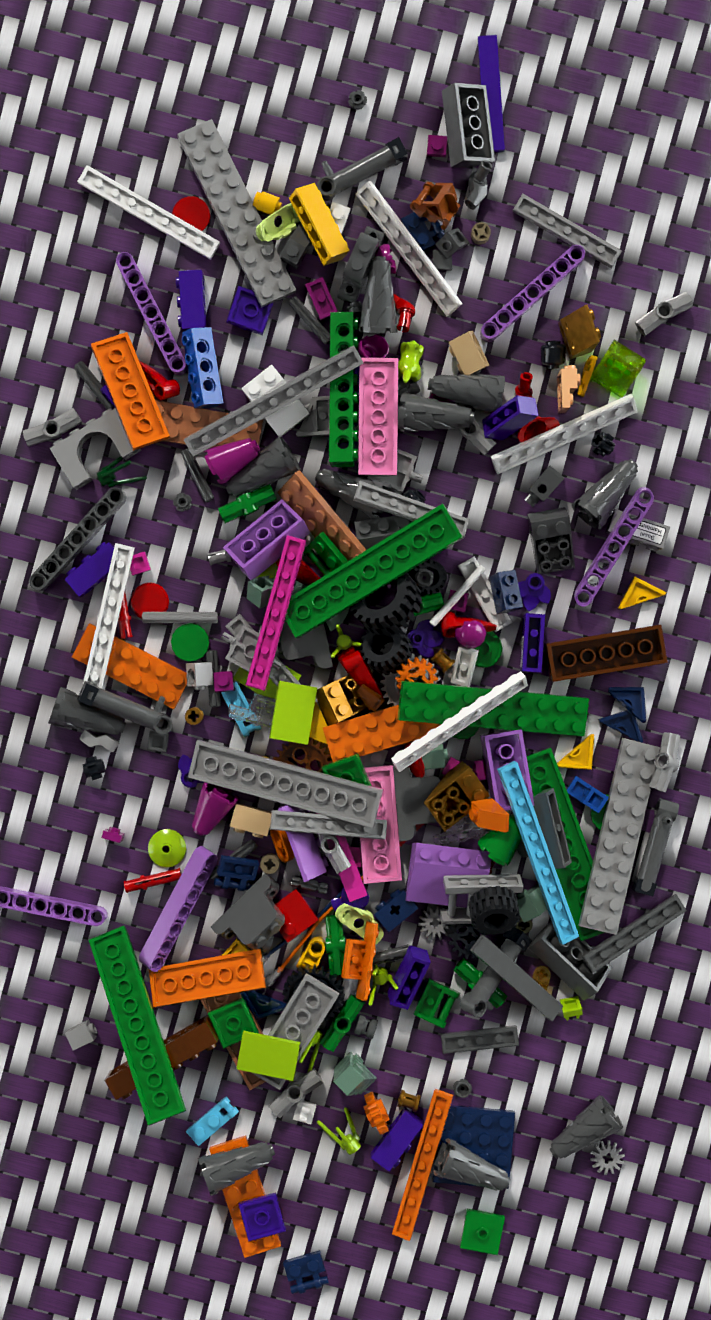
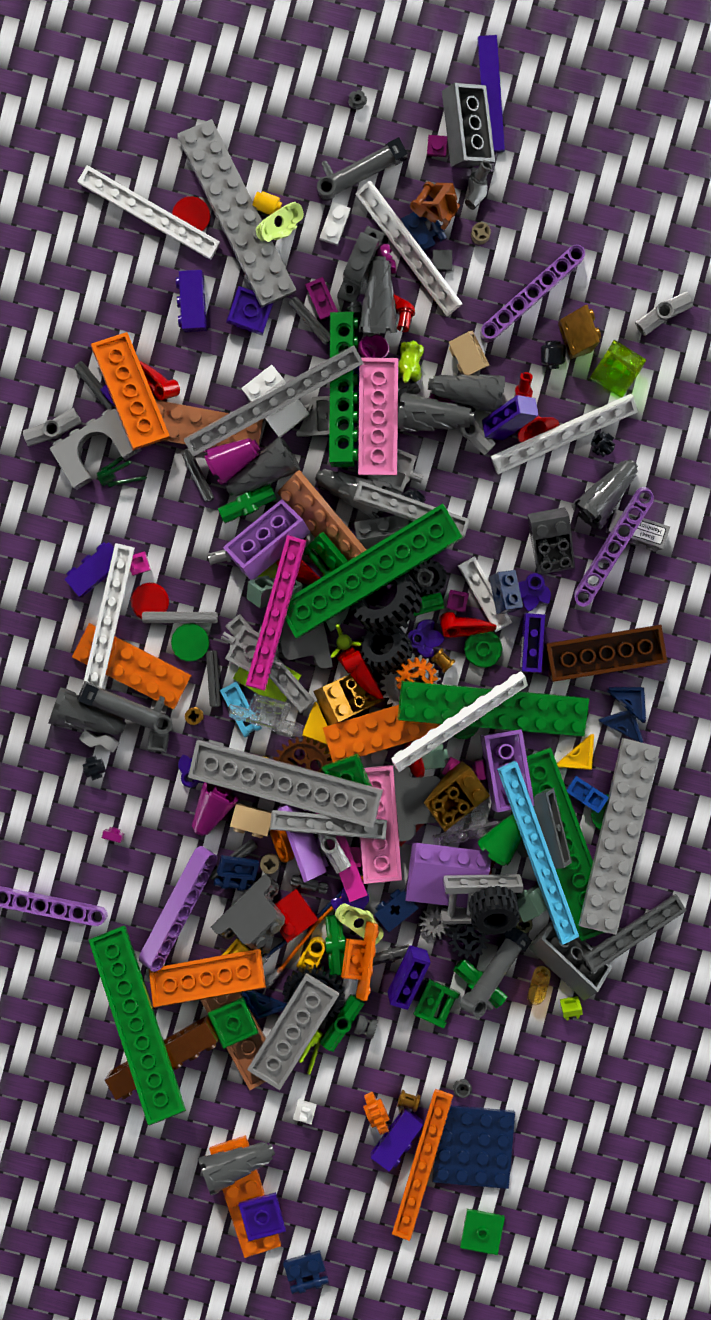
(68, 542): dark grey beam -> none
(81, 1034): light grey brick -> none
(124, 620): red pin -> none
(130, 885): red pin -> none
(147, 305): medium lavender beam -> none
(169, 838): lime dish -> none
(187, 502): dark grey plate -> none
(199, 675): light grey brick -> none
(207, 360): blue brick -> none
(211, 1121): medium azure plate -> none
(224, 681): magenta plate -> none
(268, 1055): lime tile -> none
(293, 712): lime tile -> none
(296, 247): dark grey slope -> none
(304, 1084): light grey piece -> none
(319, 224): yellow brick -> none
(348, 1142): lime plant -> none
(352, 1075): sand green wedge -> none
(370, 697): reddish brown cone -> none
(380, 977): lime plant -> none
(452, 242): dark grey bracket -> none
(457, 595): white bar -> none
(462, 1165): dark grey cone -> none
(464, 666): white plate -> none
(471, 634): magenta hair -> none
(479, 1039): dark grey tile -> none
(489, 815): orange slope -> none
(516, 977): dark grey tile -> none
(551, 479): dark grey torso -> none
(566, 230): light grey tile -> none
(567, 383): light nougat plate -> none
(586, 375): yellow tile -> none
(588, 1128): dark grey cone -> none
(604, 1150): light grey gear -> none
(639, 592): yellow tile -> none
(664, 771): light grey piece -> none
(665, 815): dark grey piece -> none

